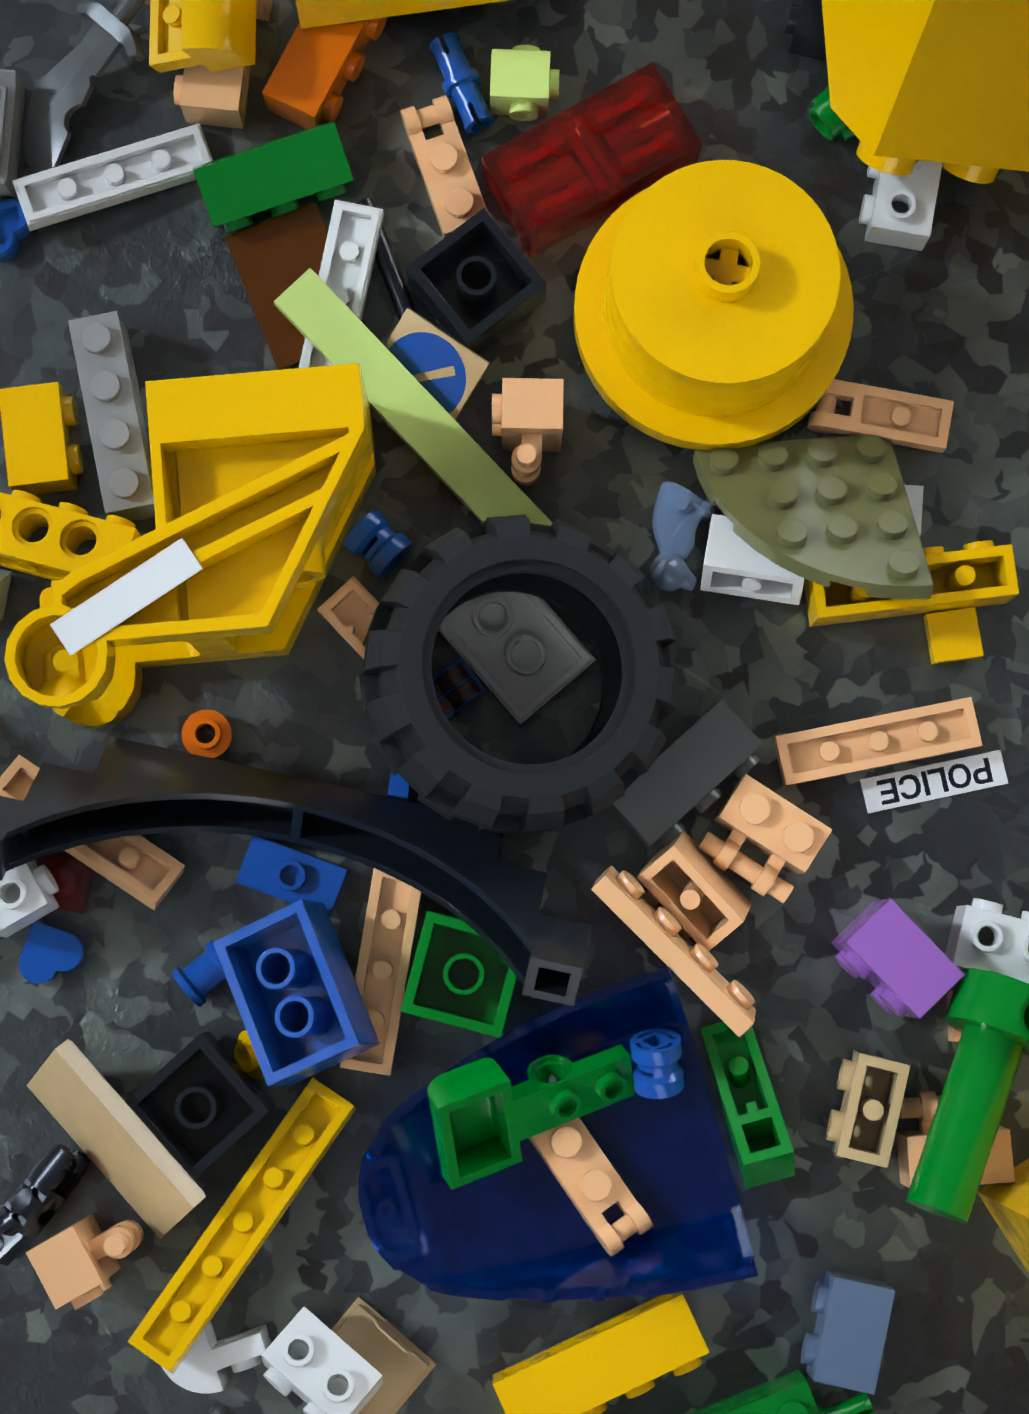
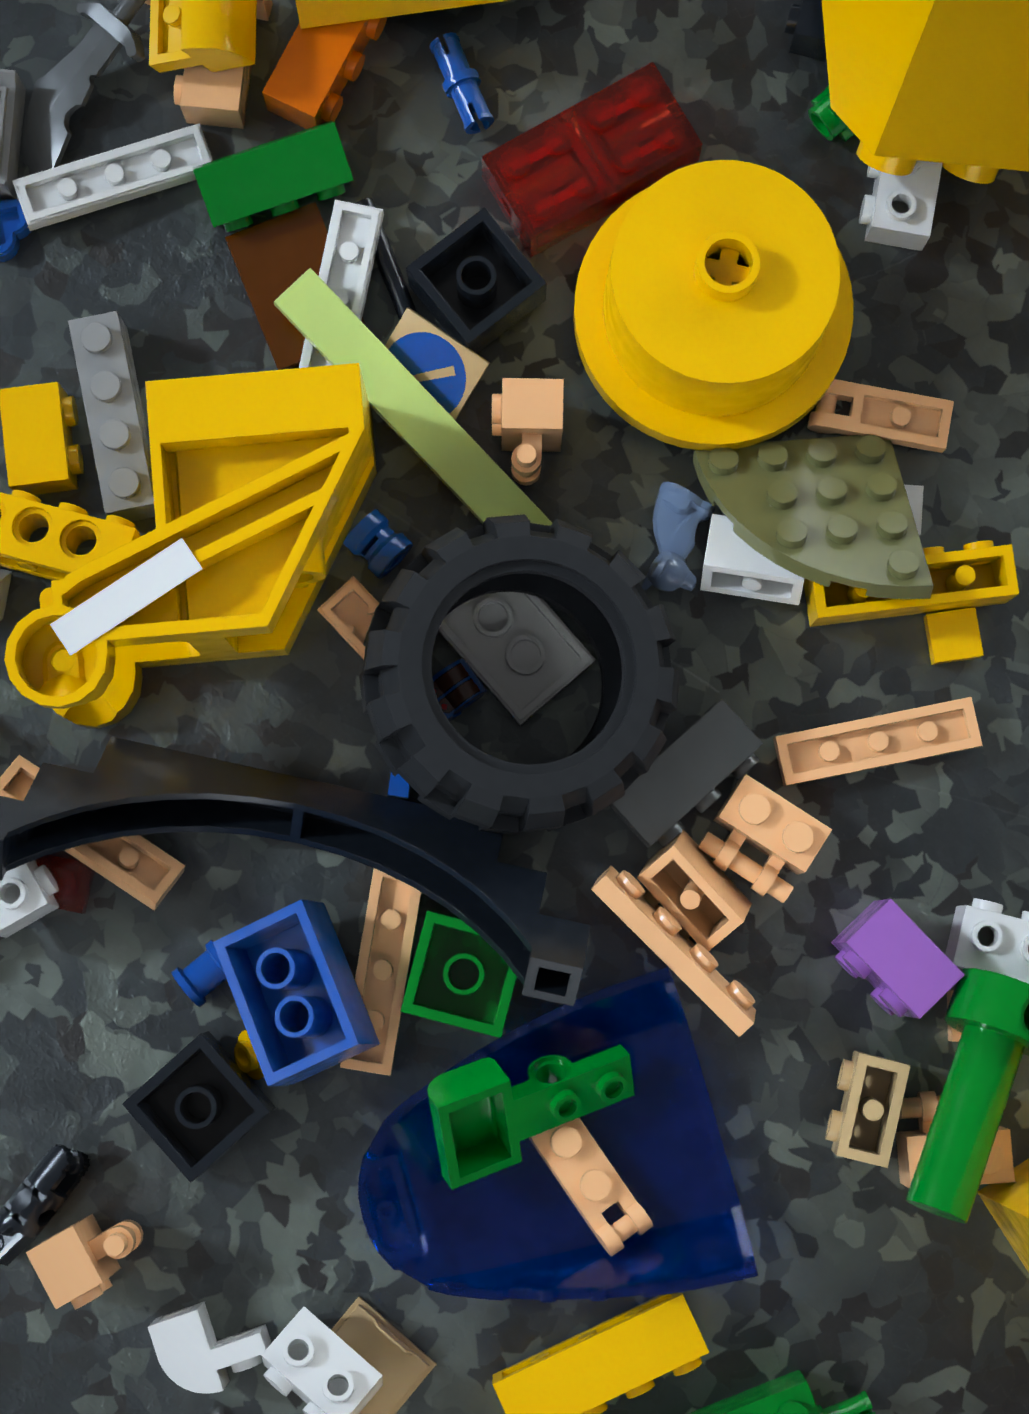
(49, 952): blue tile -> none
(115, 1139): tan tile -> none
(222, 738): orange plate -> none
(241, 1226): yellow plate -> none
(290, 874): blue plate -> none
(443, 164): light nougat plate -> none
(522, 82): yellowish green brick -> none
(657, 1063): blue wheel -> none
(748, 1105): green slope -> none
(848, 1331): sand blue brick -> none
(934, 781): white sticker -> none

